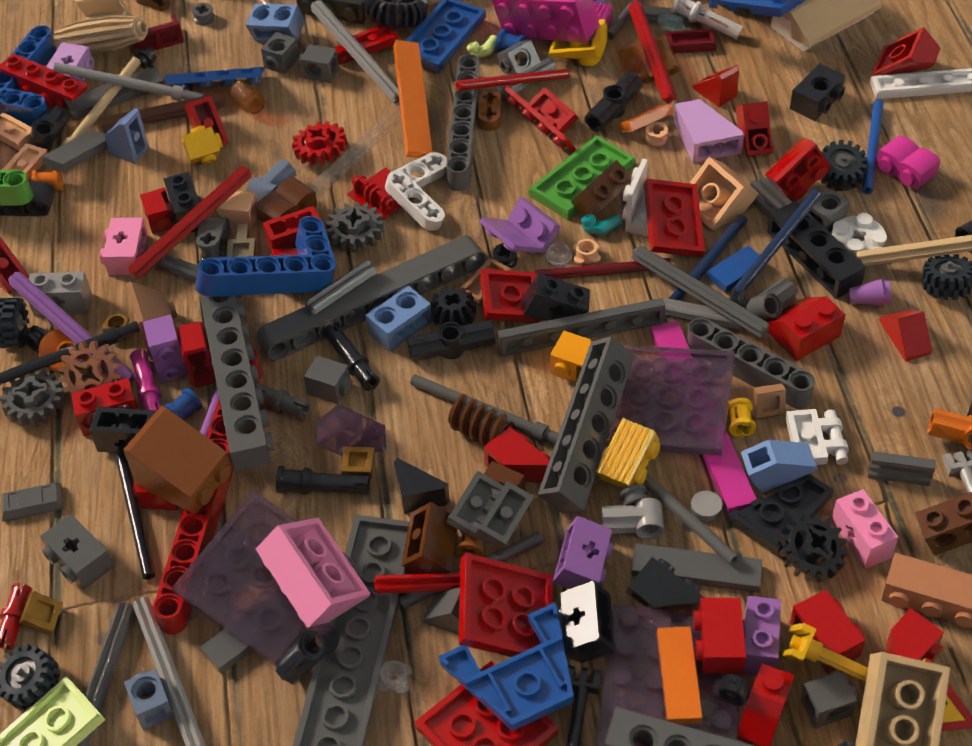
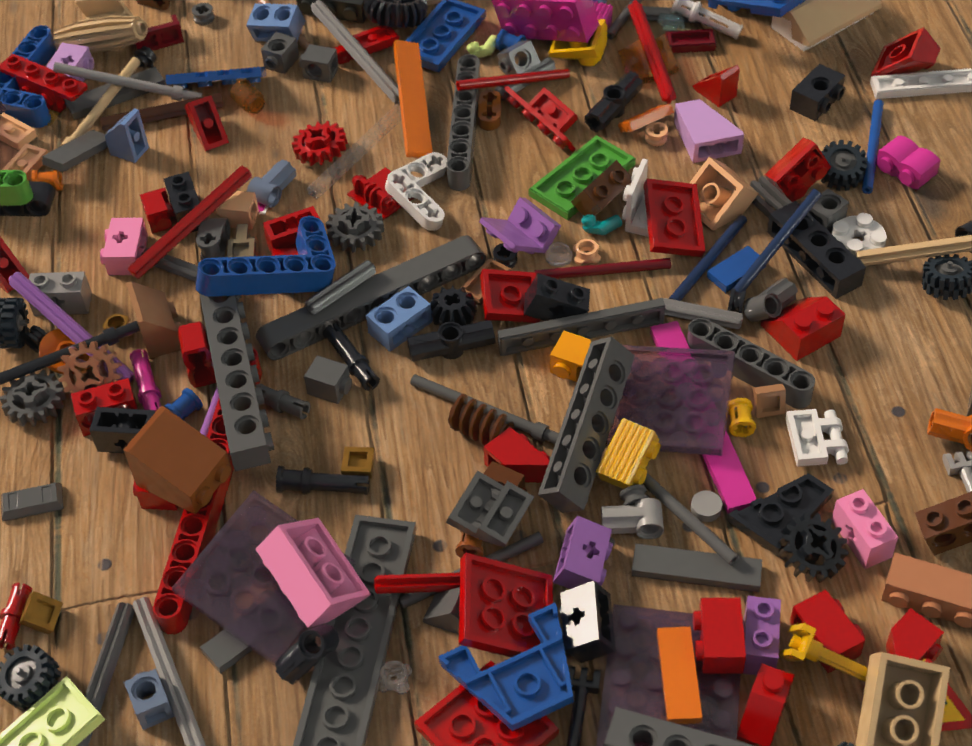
(48, 127): black piece -> none
(76, 551): dark grey brick -> none
(135, 517): black piece -> none
(165, 348): medium lavender brick -> none
(202, 145): yellow brick -> none
(286, 199): reddish brown brick -> none
(349, 428): slope -> none
(419, 487): black slope -> none
(429, 541): reddish brown brick -> none
(661, 589): black slope -> none
(701, 291): dark grey axle -> none
(734, 690): black axle -> none
(755, 124): red slope -> none
(778, 463): medium blue slope -> none
(829, 699): dark grey brick -> none
(871, 293): medium lavender cone -> none
(901, 468): dark grey tile -> none
(908, 333): red slope -> none

